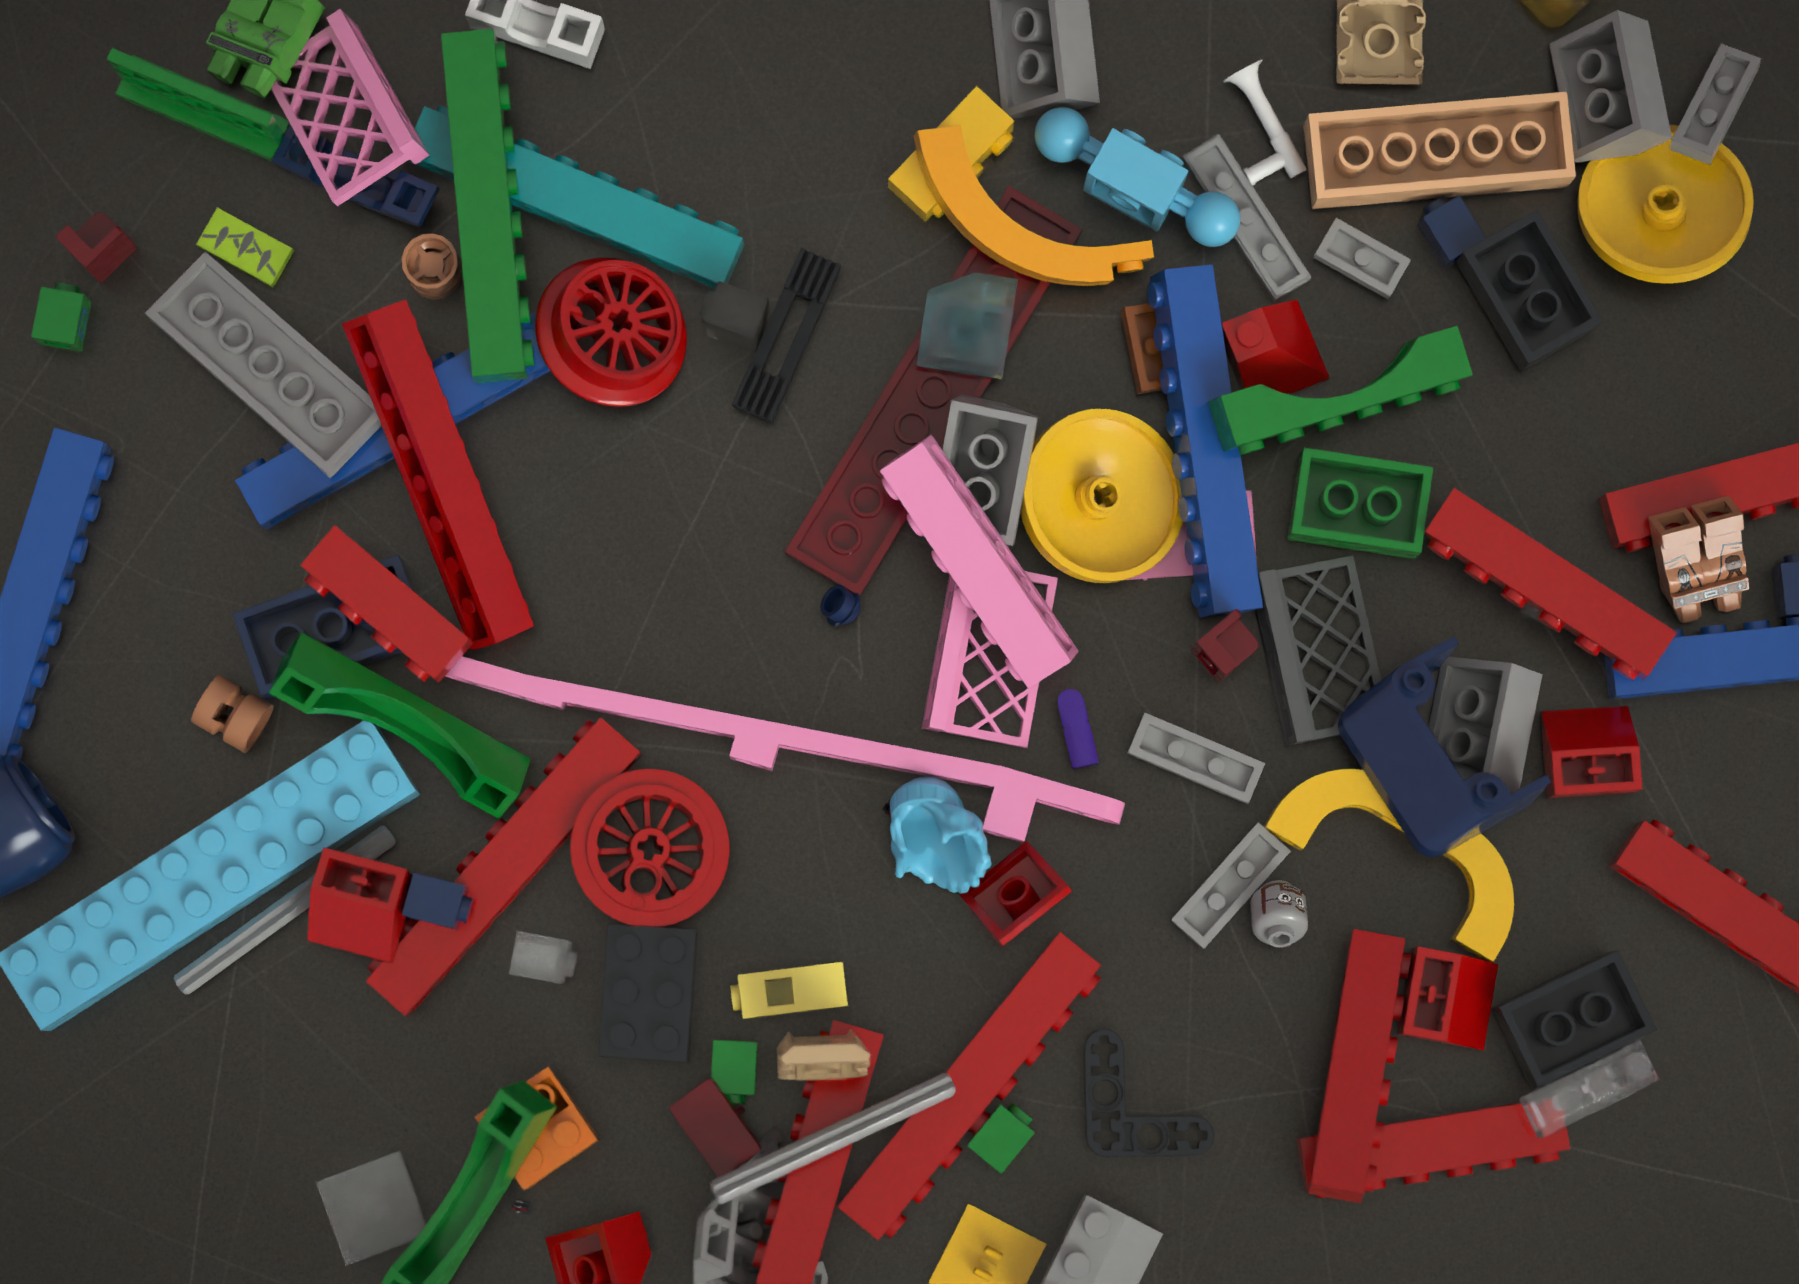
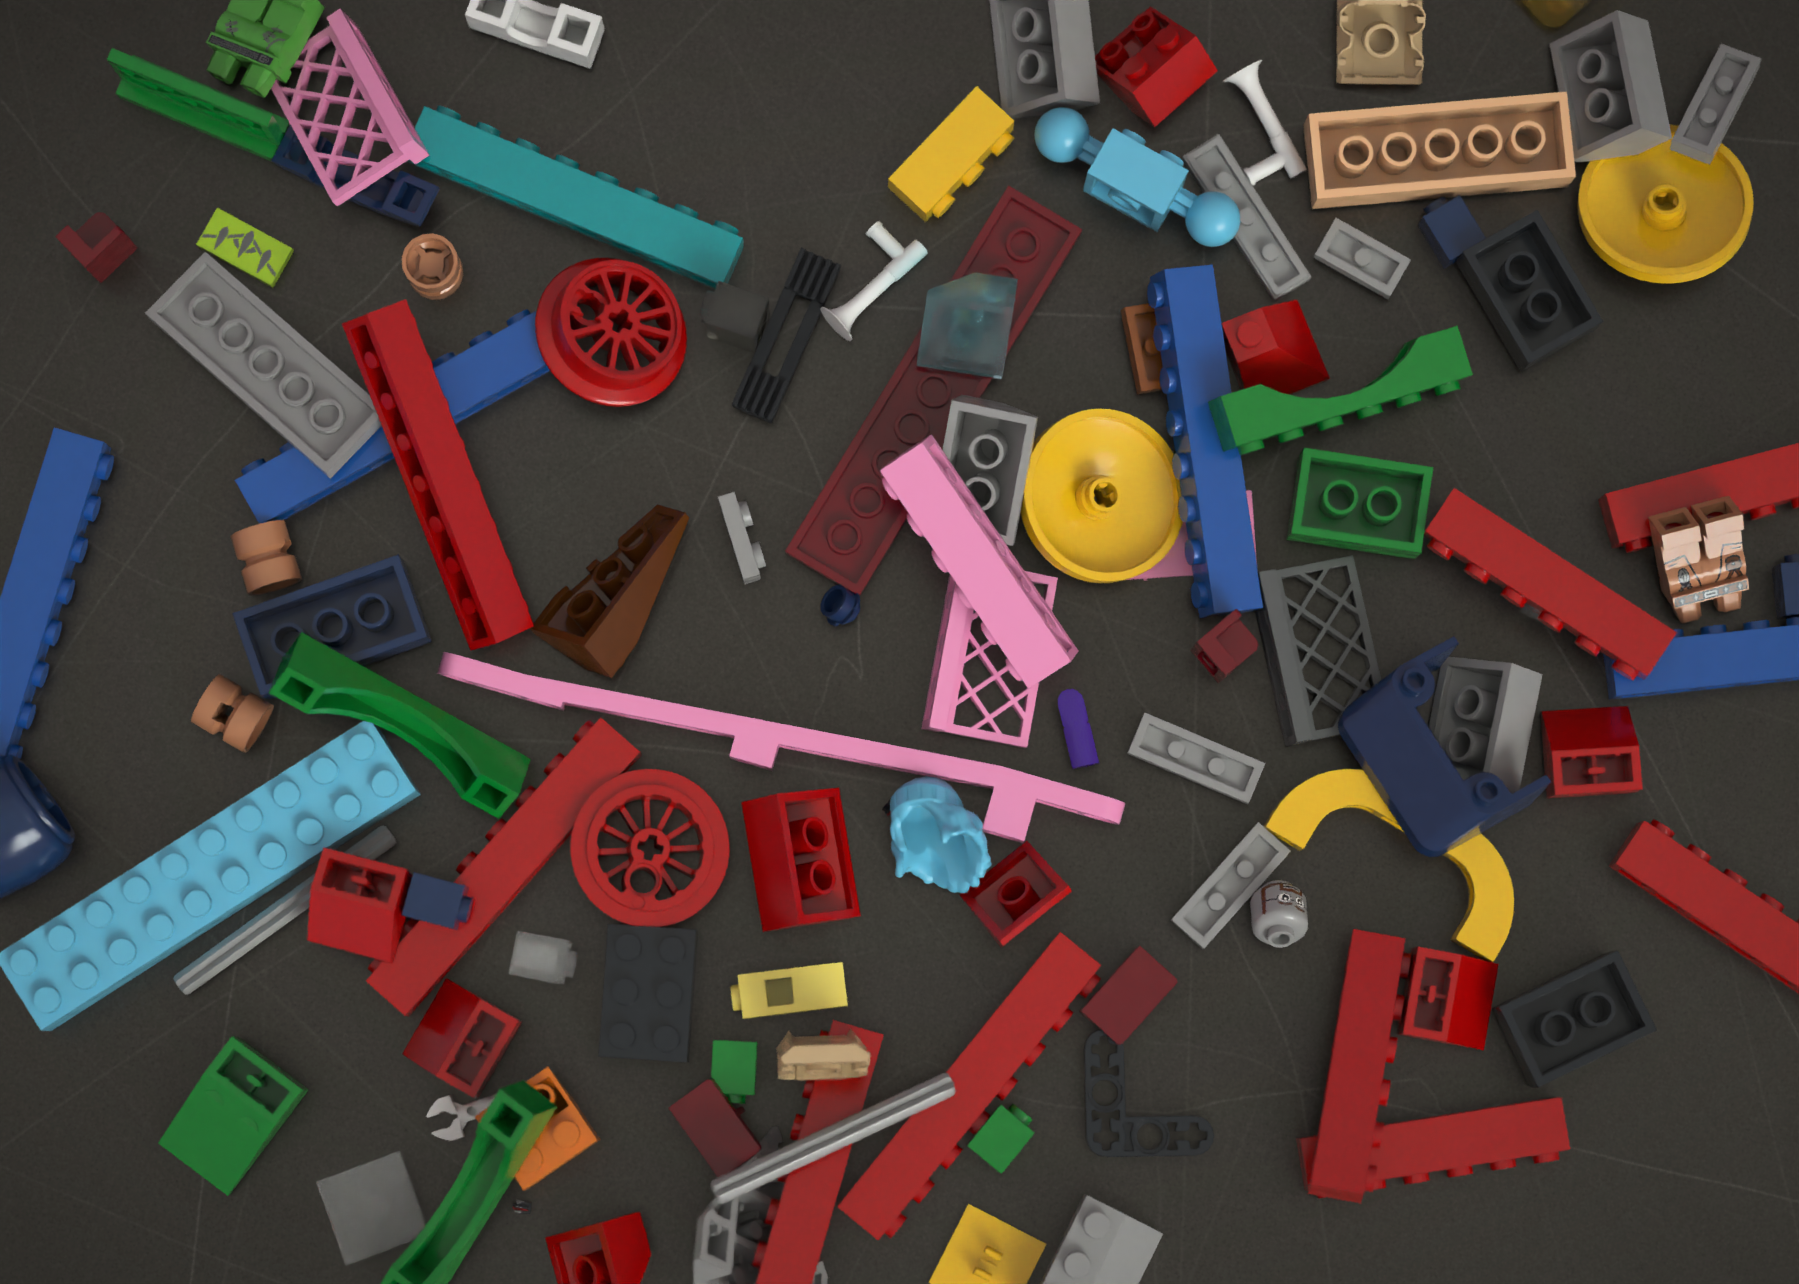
(61, 317): green brick -> none
(232, 1114): none -> green slope
(266, 557): none -> nougat wheel
(386, 604): red brick -> none
(462, 1038): none -> red slope
(465, 1113): none -> white bar
(485, 206): green brick -> none
(608, 609): none -> reddish brown wedge
(737, 519): none -> light grey plate
(800, 859): none -> red slope
(903, 260): none -> white piece
(998, 236): light orange arch -> none
(1129, 995): none -> dark red panel
(1154, 65): none -> red slope
(1589, 1089): clear slope -> none

